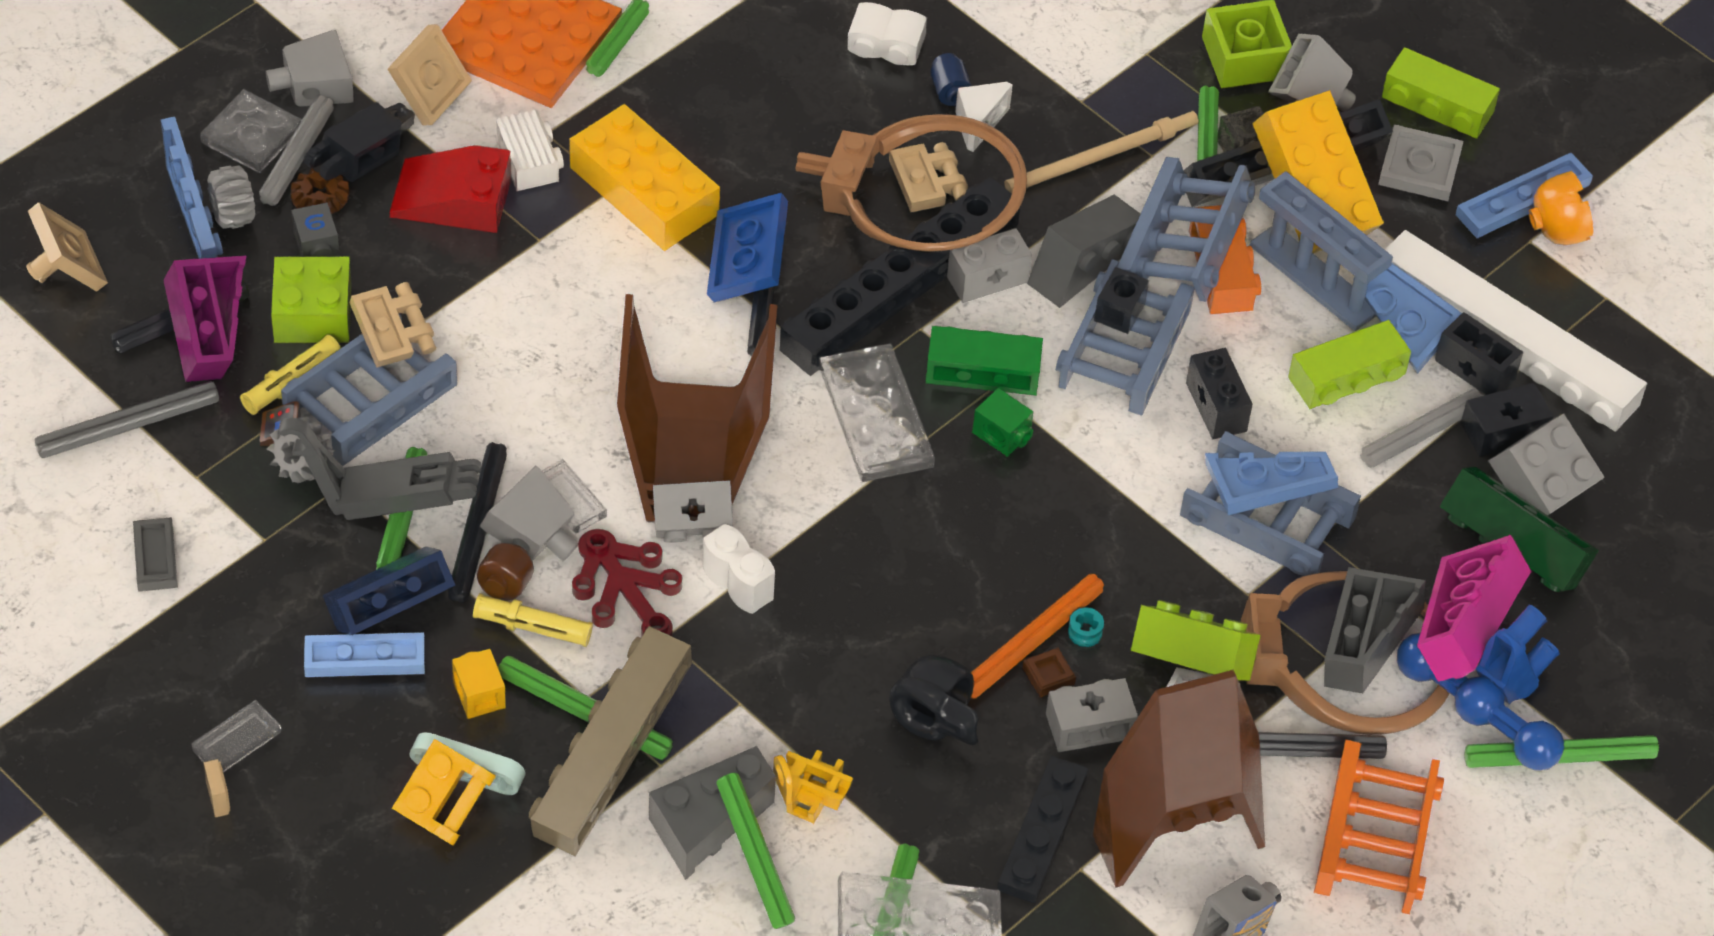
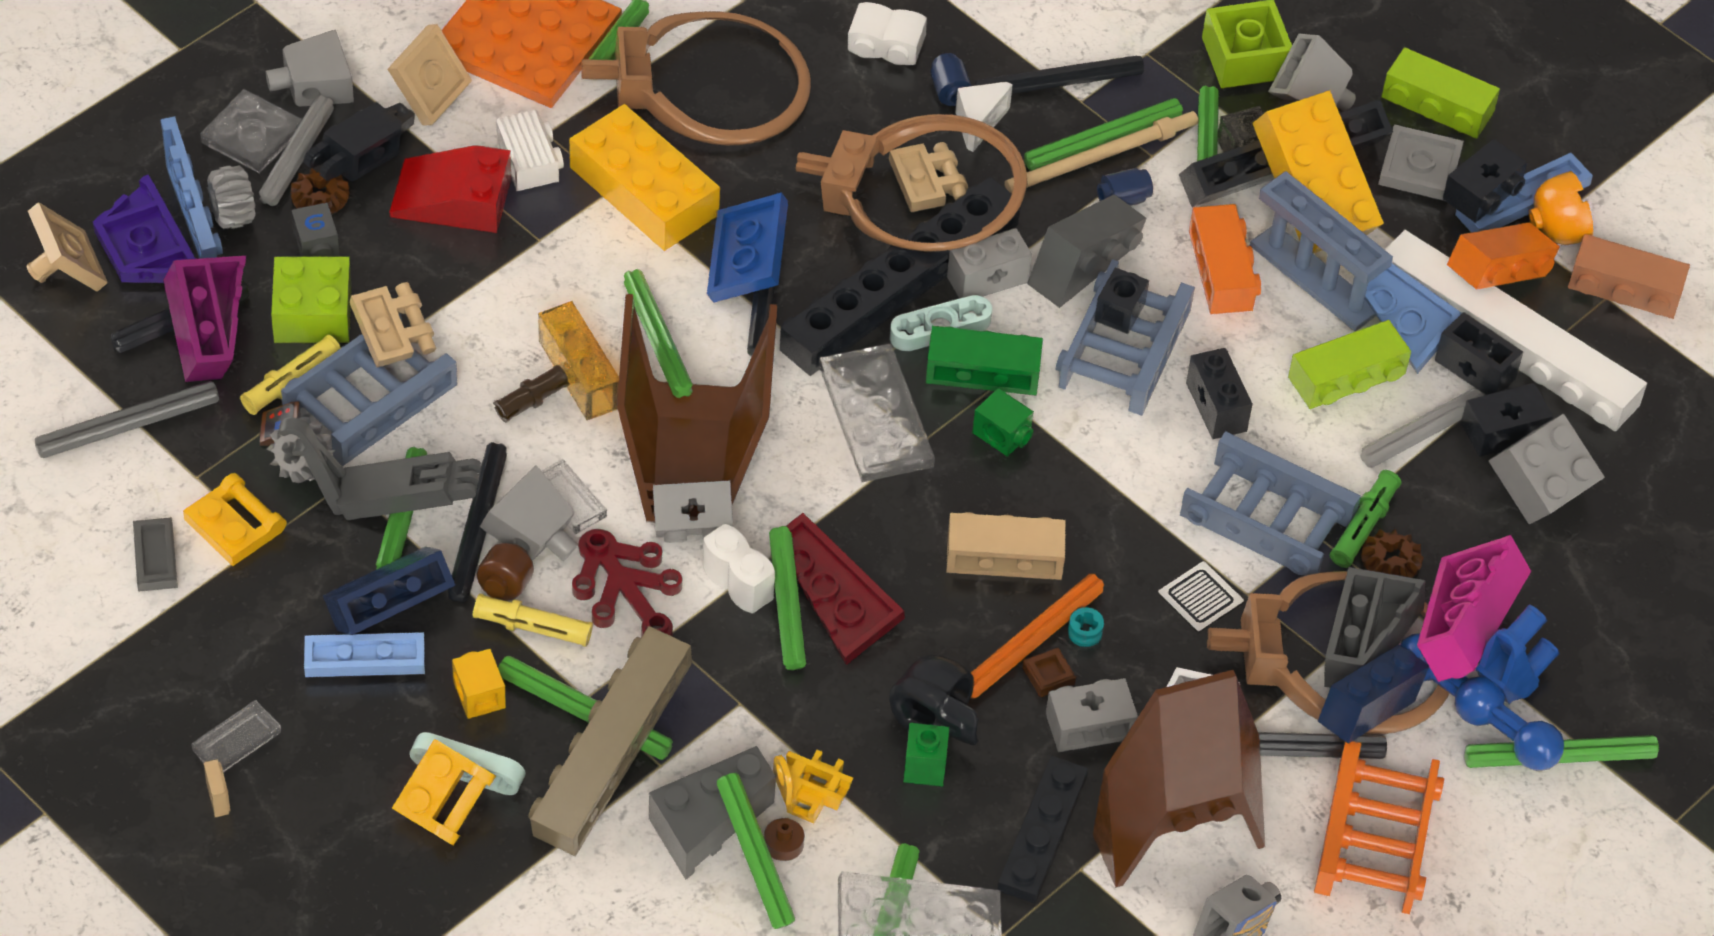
(141, 236): none -> dark purple wing
(225, 527): none -> yellow plate
(531, 393): none -> dark brown pin
(575, 349): none -> clear yellow brick
(635, 87): none -> medium nougat brick
(658, 334): none -> bright green axle
(784, 839): none -> reddish brown tile
(787, 598): none -> bright green axle
(840, 592): none -> dark red wing
(926, 754): none -> green brick
(951, 311): none -> light aqua beam
(1006, 546): none -> tan brick
(1069, 74): none -> black axle
(1101, 134): none -> bright green axle
(1129, 185): none -> dark blue brick
(1163, 209): sand blue fence -> none
(1195, 640): lime brick -> none
(1201, 596): none -> white sticker
(1260, 482): medium blue wing -> none
(1373, 693): none -> dark blue brick
(1384, 489): none -> bright green pin
(1405, 565): none -> reddish brown gear
(1485, 181): none -> black brick
(1498, 512): dark green brick -> none
(1503, 255): none -> orange brick
(1629, 276): none -> nougat brick

